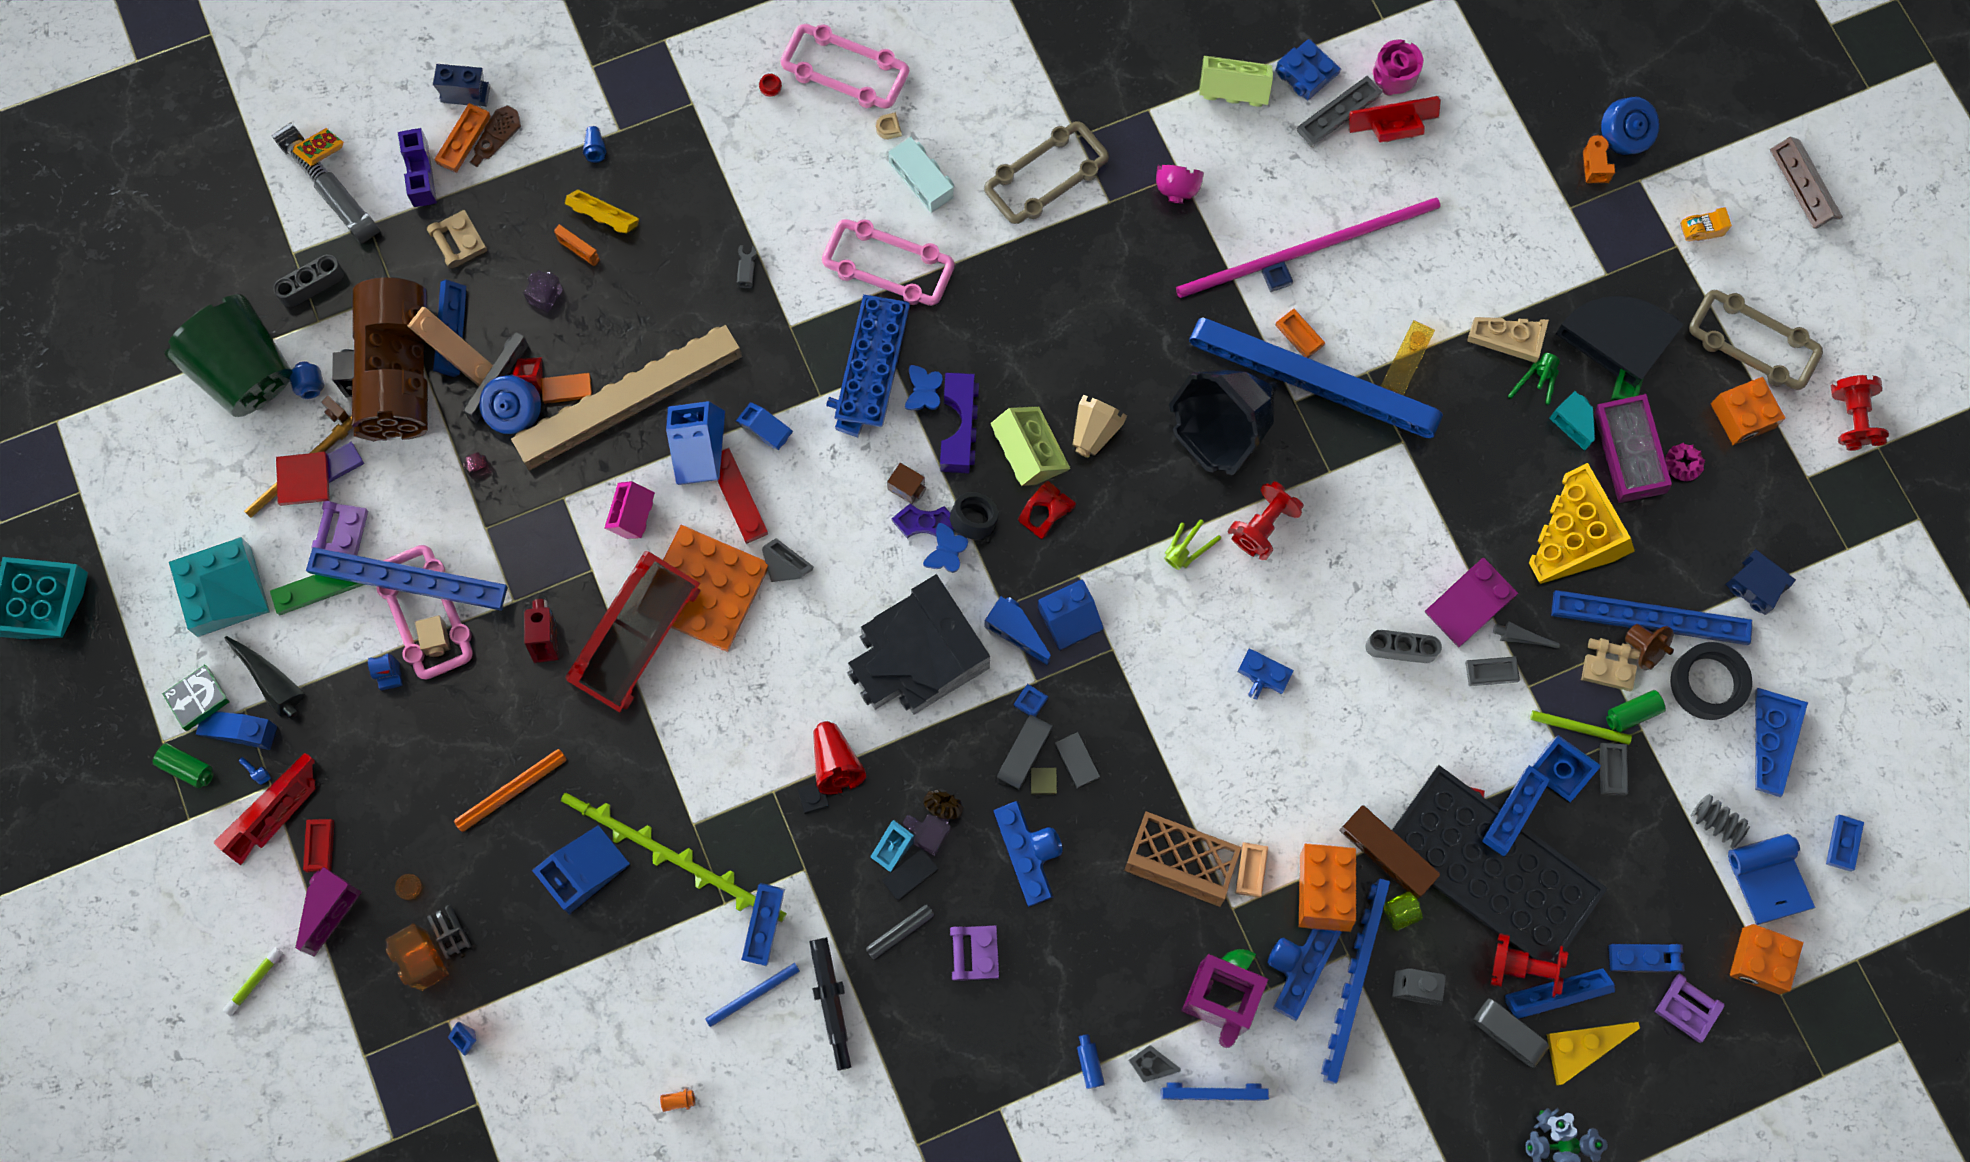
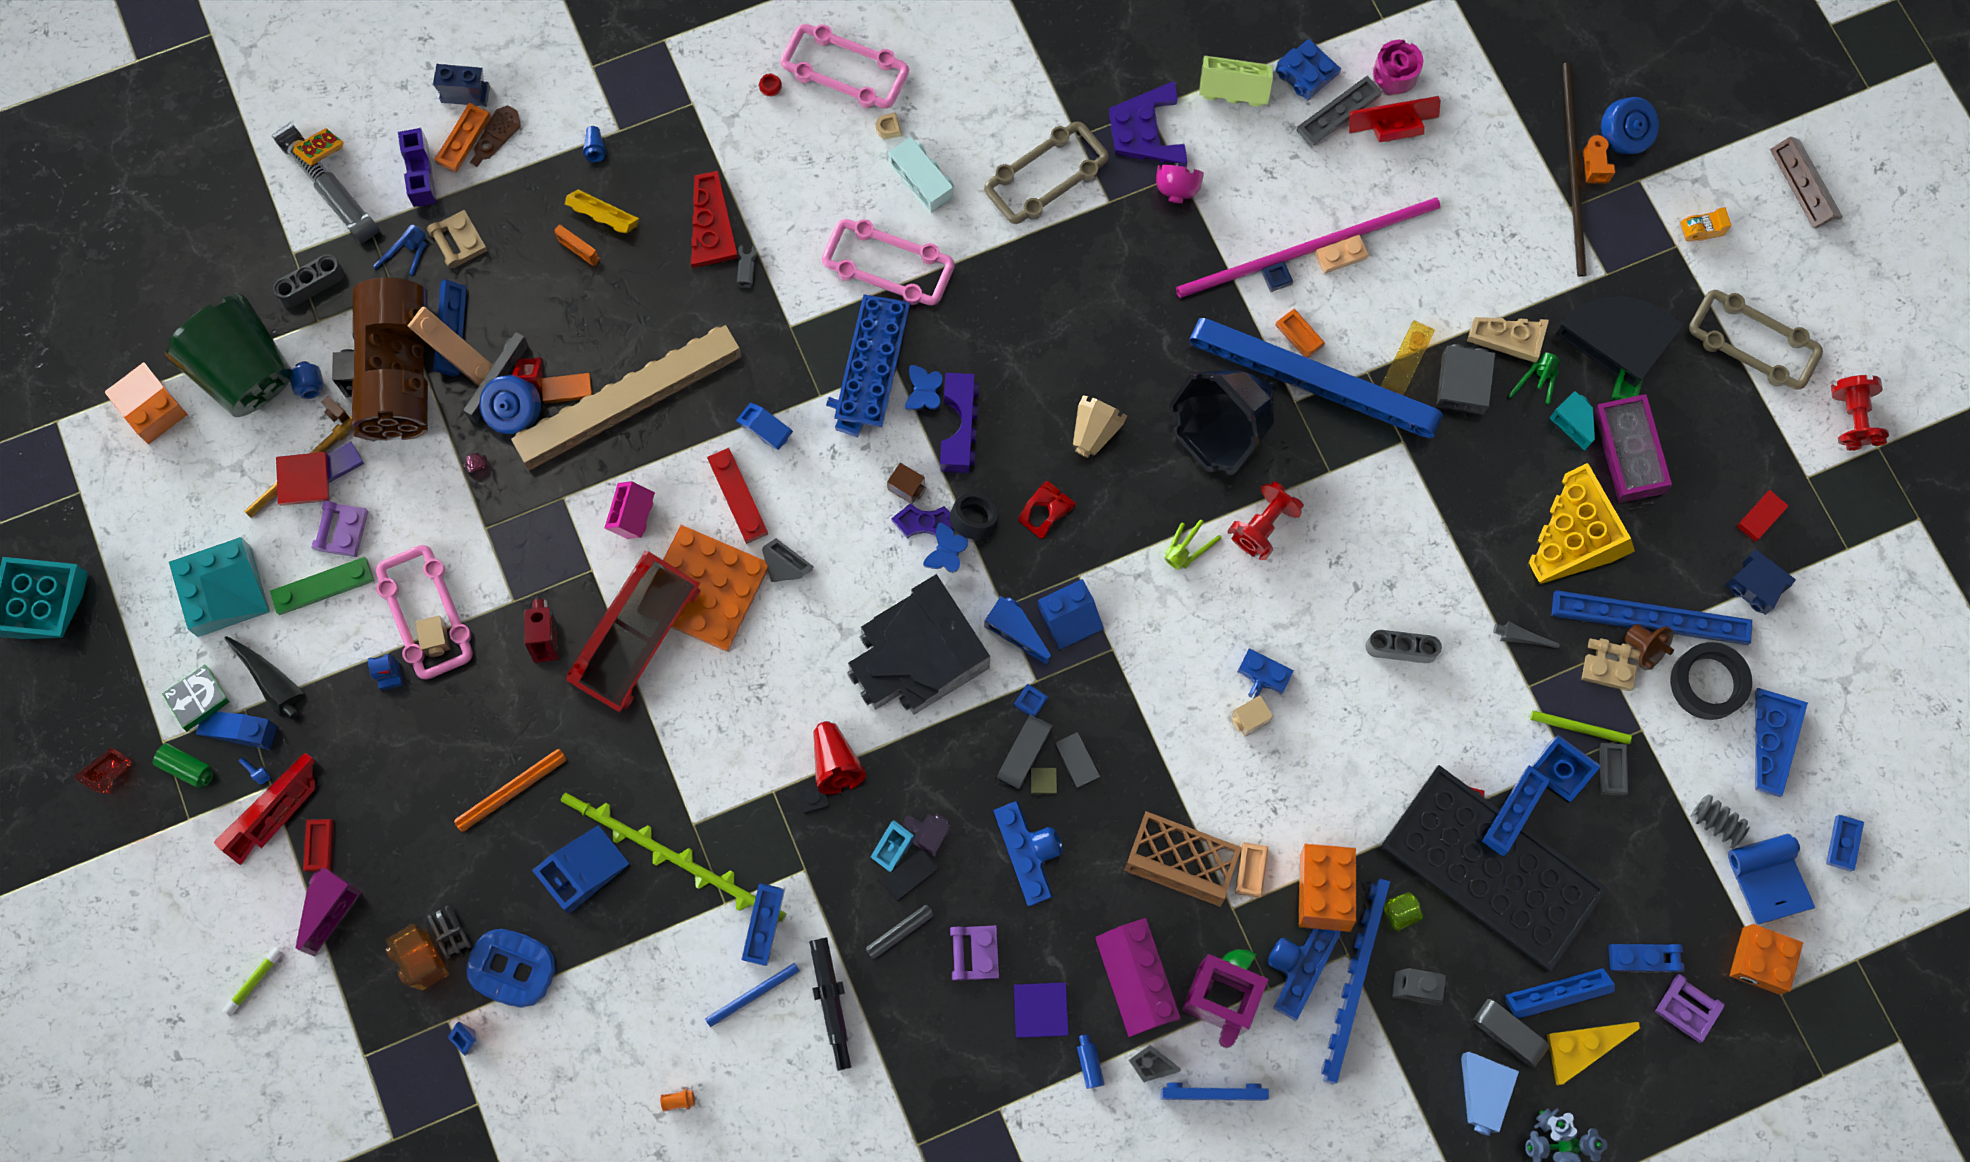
(103, 771): none -> clear red slope
(145, 403): none -> orange slope
(407, 578): blue plate -> none
(408, 886): clear orange plate -> none
(411, 239): none -> blue plant
(503, 986): none -> blue piece
(543, 290): clear purple brick -> none
(695, 441): slope -> none
(711, 225): none -> red wing
(943, 805): dark brown gear -> none
(1029, 445): yellowish green slope -> none
(1040, 1010): none -> dark purple tile
(1136, 127): none -> dark purple wing
(1137, 977): none -> magenta slope
(1251, 716): none -> tan brick
(1341, 254): none -> light nougat plate
(1389, 852): reddish brown panel -> none
(1465, 379): none -> dark grey brick
(1471, 602): magenta slope -> none
(1486, 1091): none -> light blue slope
(1492, 671): dark grey tile -> none
(1518, 964): red piece -> none
(1574, 170): none -> dark brown piece
(1636, 711): green brick -> none
(1679, 469): dark pink gear -> none
(1747, 410): orange brick -> none
(1762, 515): none -> red tile

